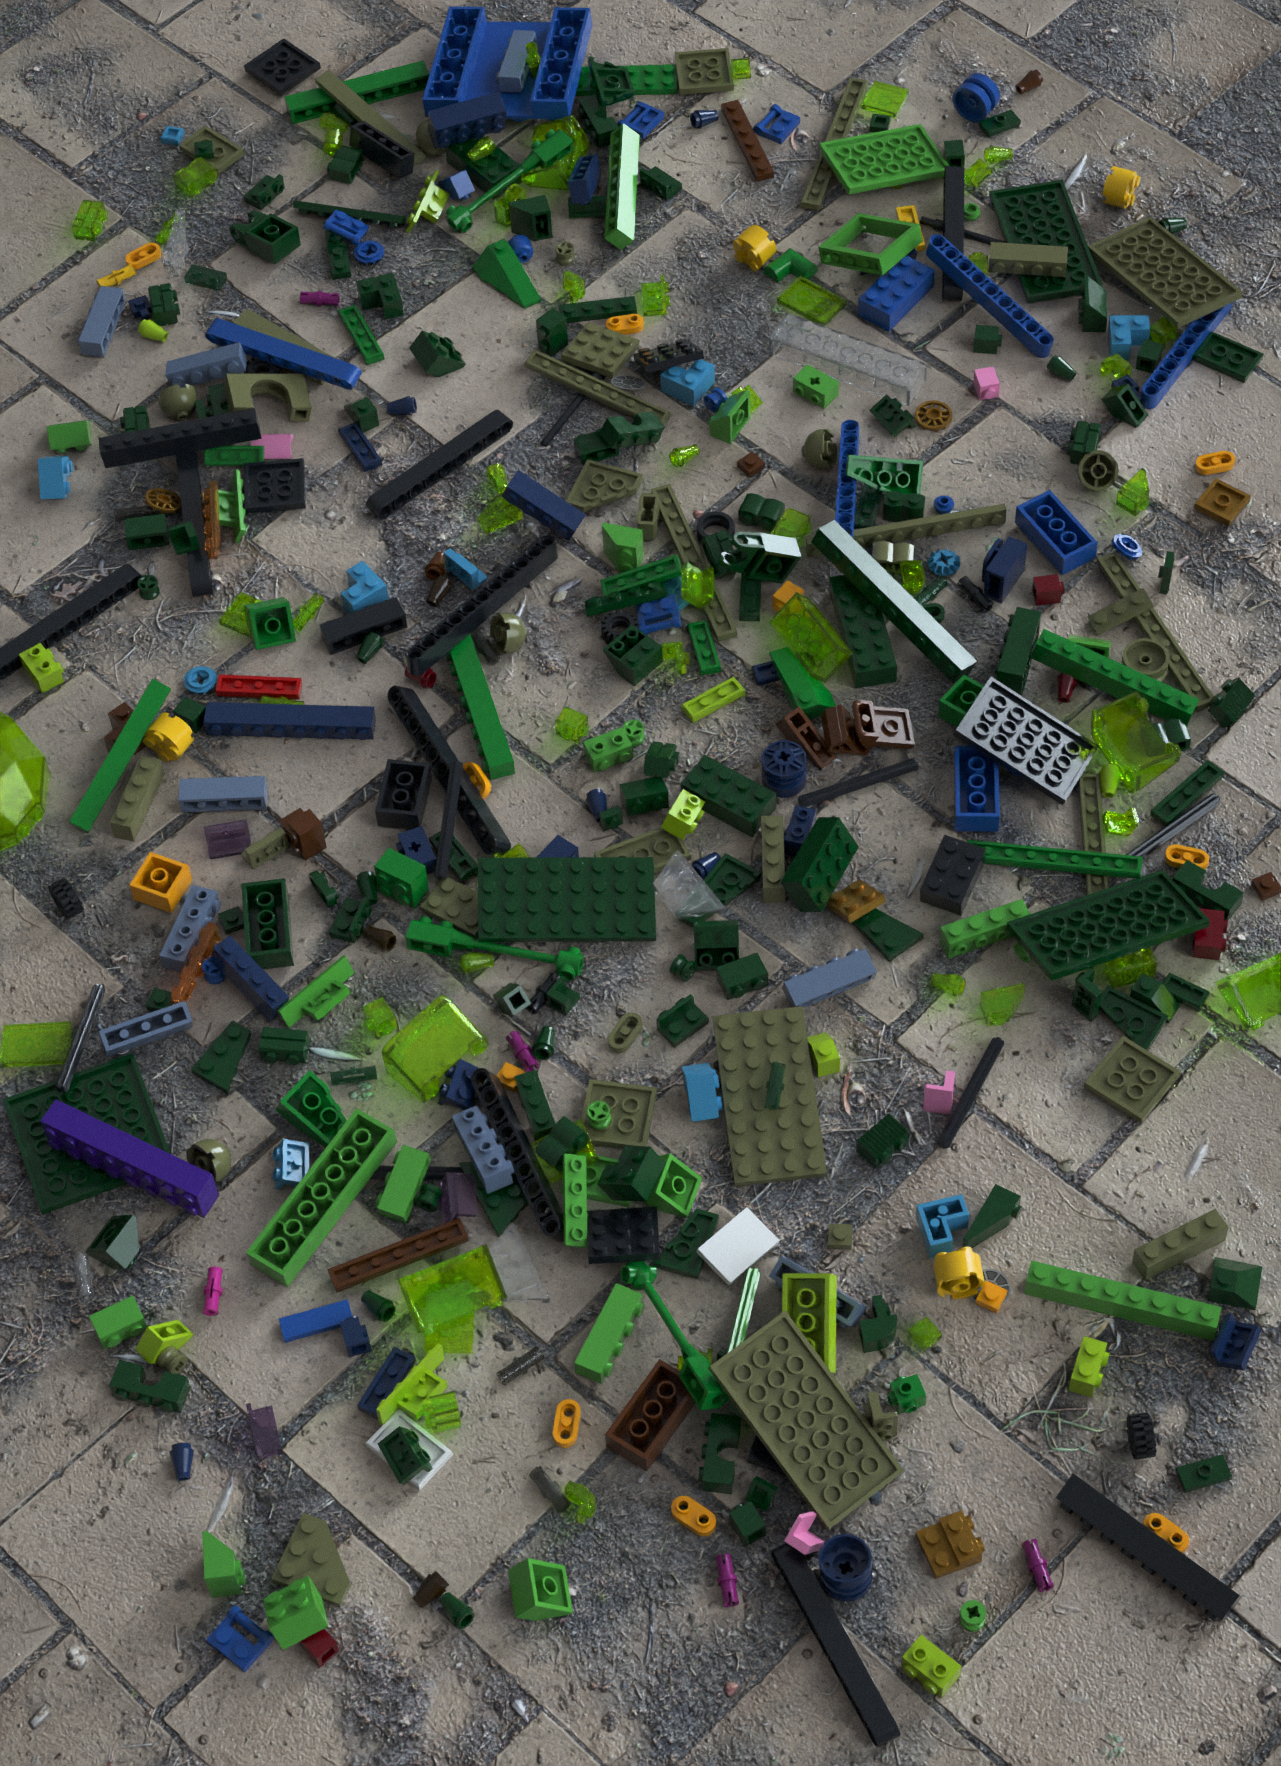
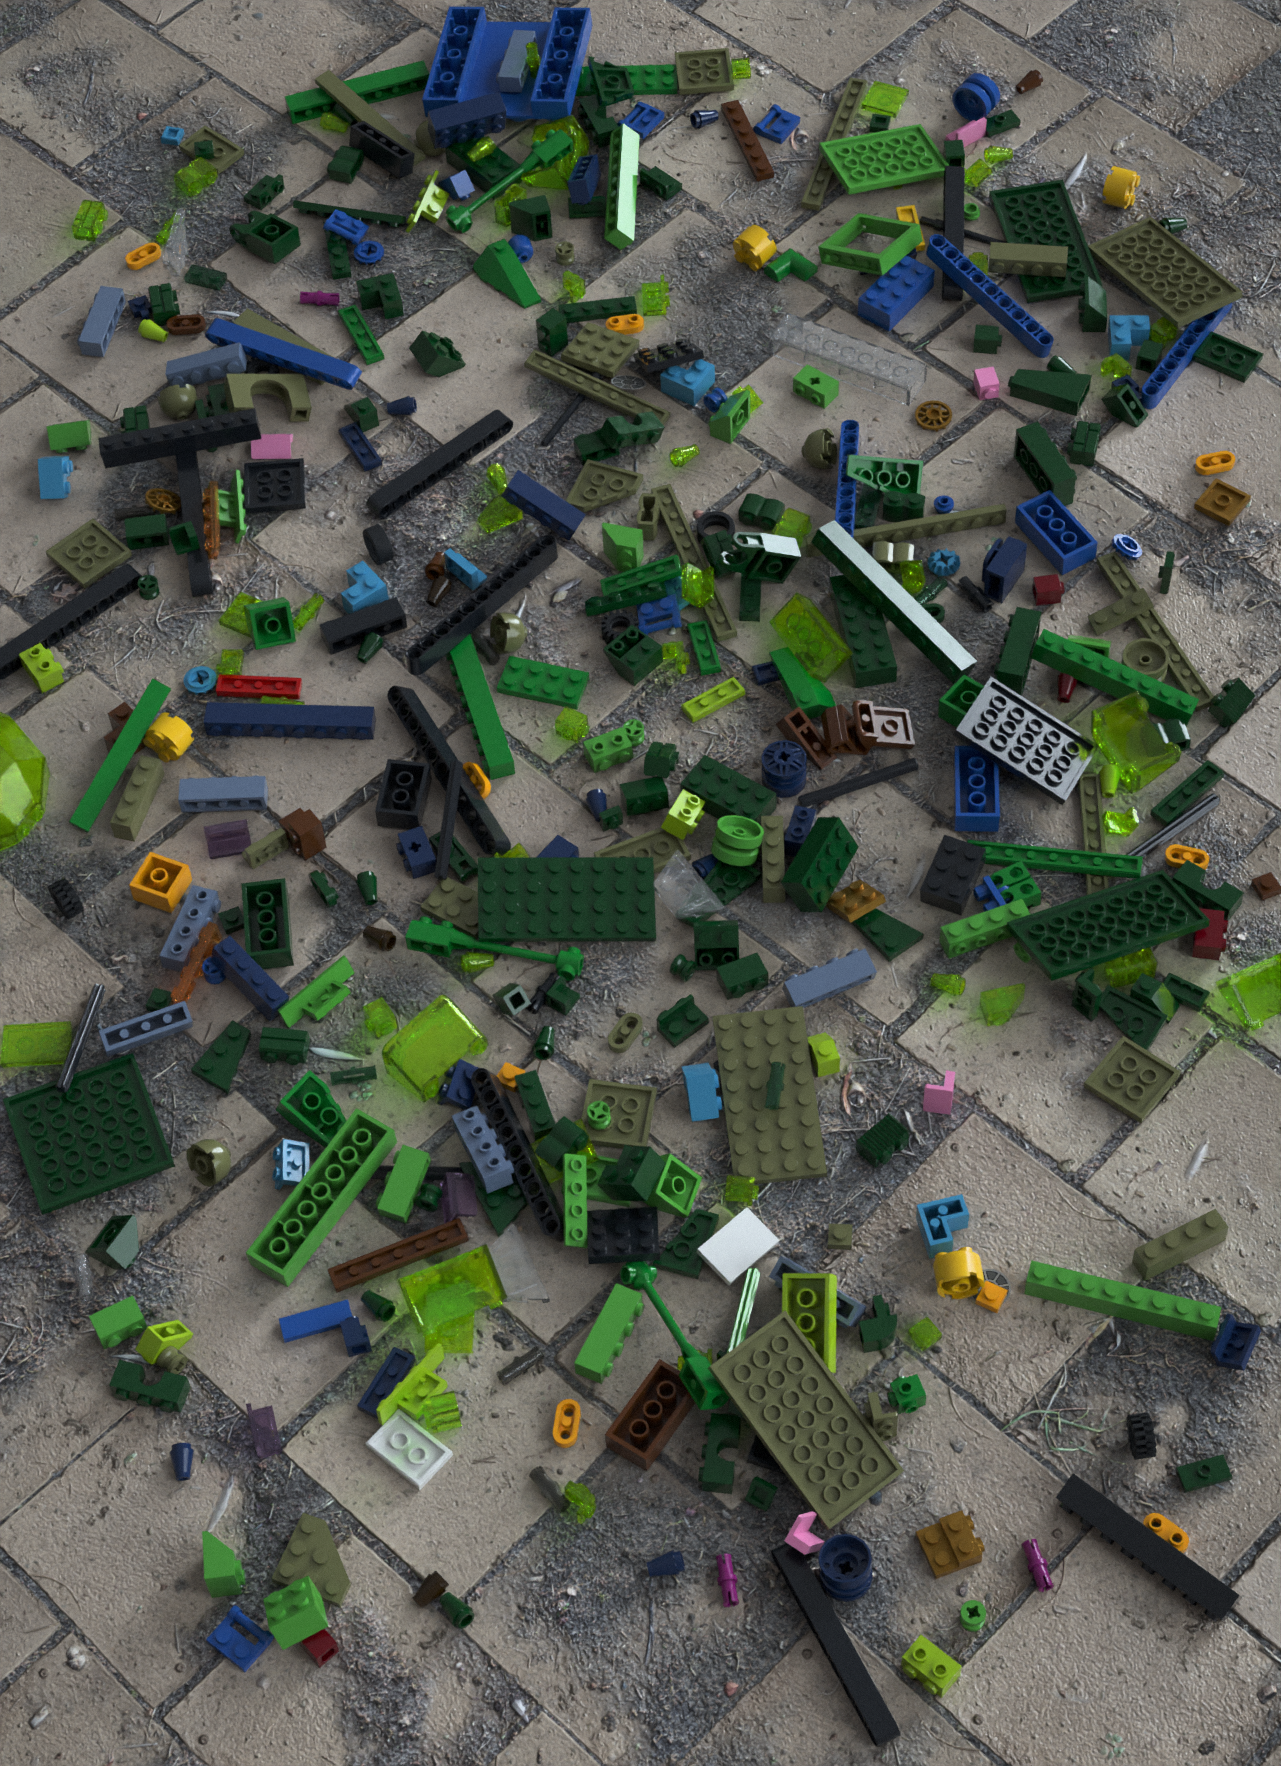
(88, 553): none -> olive plate
(116, 276): yellow pin -> none
(130, 1159): dark purple brick -> none
(186, 324): none -> reddish brown plate
(191, 713): dark green panel -> none
(212, 1291): dark pink pin -> none
(231, 662): none -> clear neon green bracket
(233, 455): green tile -> none
(282, 66): black plate -> none
(332, 141): clear neon green brick -> none
(351, 919): dark green bracket -> none
(378, 544): none -> black tyre
(401, 878): green brick -> none
(404, 1454): dark green bracket -> none
(424, 680): dark red cone -> none
(522, 1051): magenta pin -> none
(539, 1590): bright green slope -> none
(543, 682): none -> green plate
(666, 1564): none -> dark blue cone
(692, 1515): light orange plate -> none
(737, 840): none -> bright green wheel
(741, 1189): none -> clear neon green bracket
(747, 1523): dark green brick -> none
(751, 464): reddish brown plate -> none
(784, 594): light orange brick -> none
(812, 301): clear neon green tile -> none
(891, 416): dark green bracket -> none
(970, 132): none -> bright pink panel
(970, 1093): black axle -> none
(994, 1216): dark green slope -> none
(1008, 886): none -> green hips
(1044, 463): none -> dark green brick
(1051, 389): none -> dark green slope
(1087, 1368): lime brick -> none
(1097, 470): olive cylinder -> none
(1134, 494): clear neon green slope -> none
(1235, 1283): dark green slope -> none

